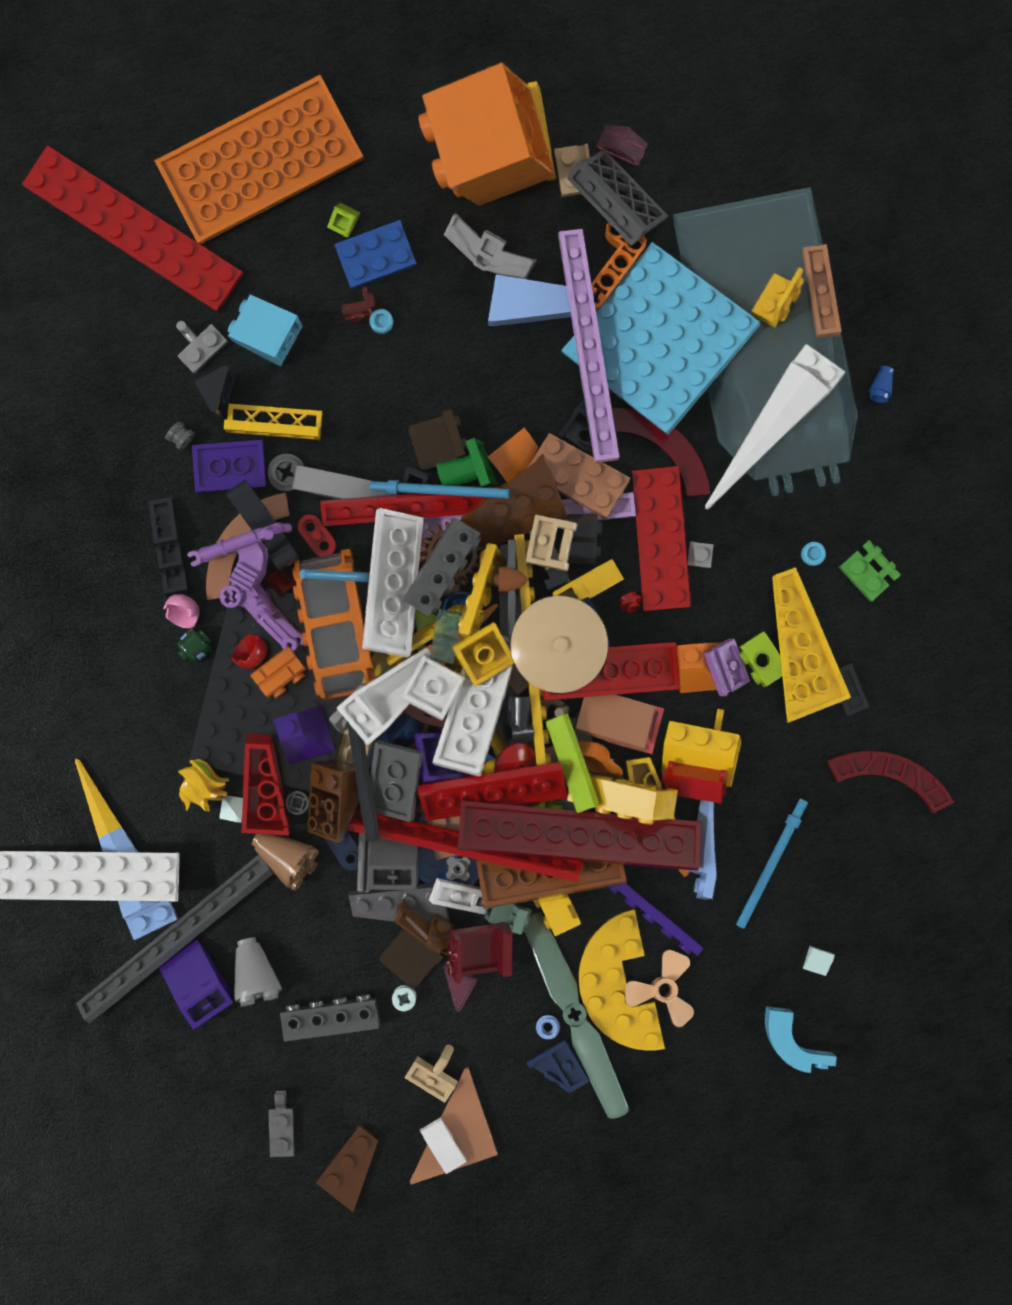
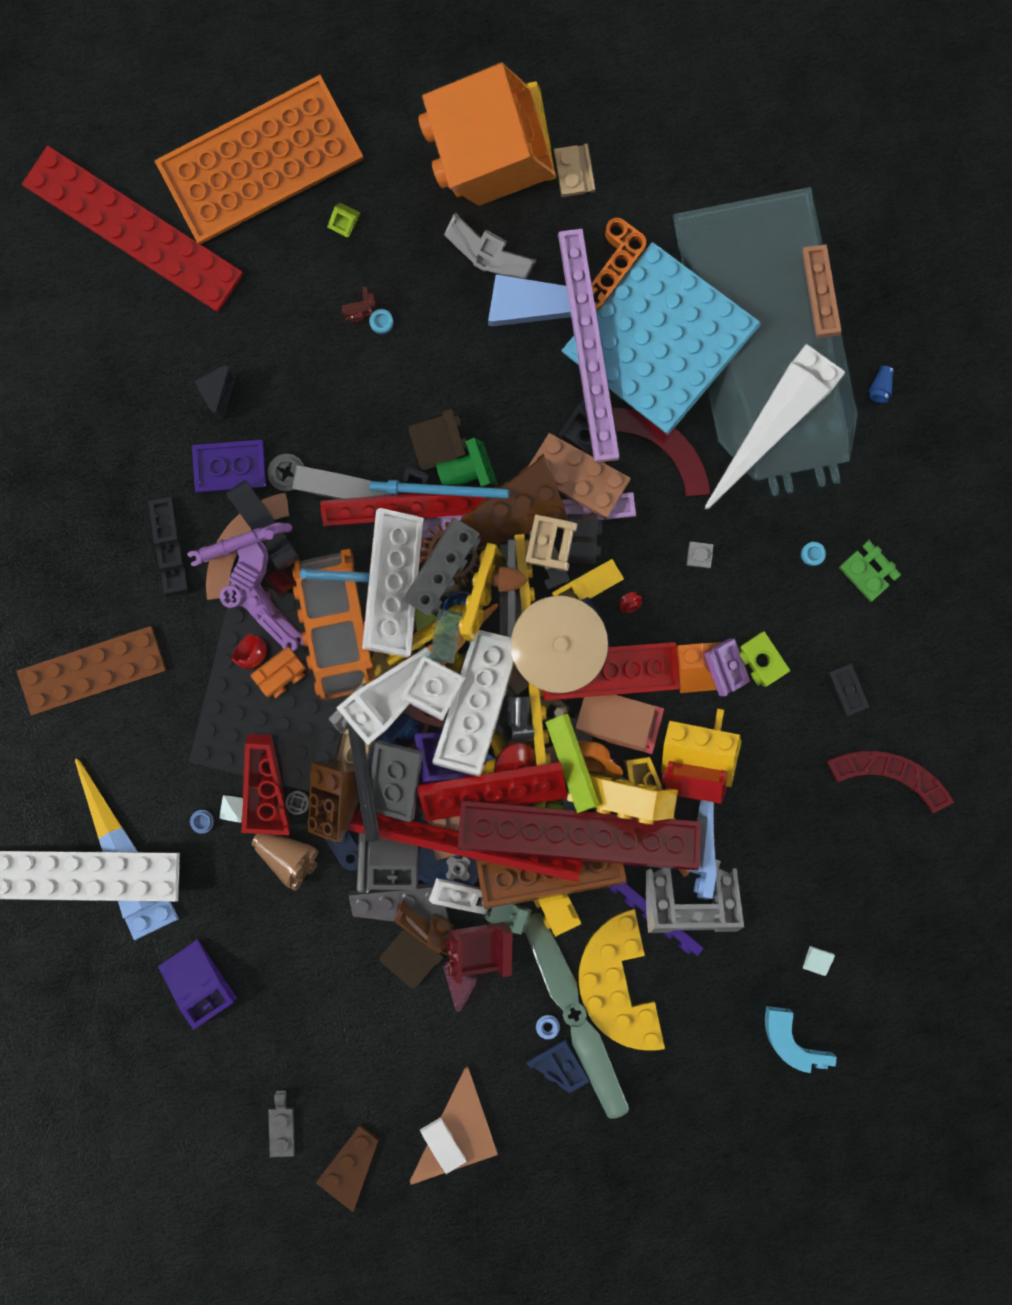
(91, 670): none -> dark orange plate
(174, 939): dark grey plate -> none
(180, 435): dark grey wheel -> none
(182, 610): bright pink hair -> none
(194, 645): dark green head -> none
(201, 348): light grey plate -> none
(201, 784): yellow hair -> none
(202, 821): none -> medium blue plate
(253, 974): light grey cone -> none
(265, 329): medium azure slope -> none
(270, 428): yellow fence -> none
(304, 734): dark purple slope -> none
(317, 536): red plate -> none
(330, 1018): dark grey brick -> none
(375, 254): blue plate -> none
(406, 994): light aqua wheel -> none
(431, 1077): tan plate -> none
(483, 654): yellow slope -> none
(514, 455): orange slope -> none
(610, 202): dark grey fence -> none
(623, 143): clear pink slope -> none
(661, 538): red plate -> none
(673, 967): light nougat piece -> none
(721, 915): none -> light grey wedge
(777, 297): yellow bracket -> none
(793, 821): dark azure bar -> none
(807, 662): yellow wing -> none

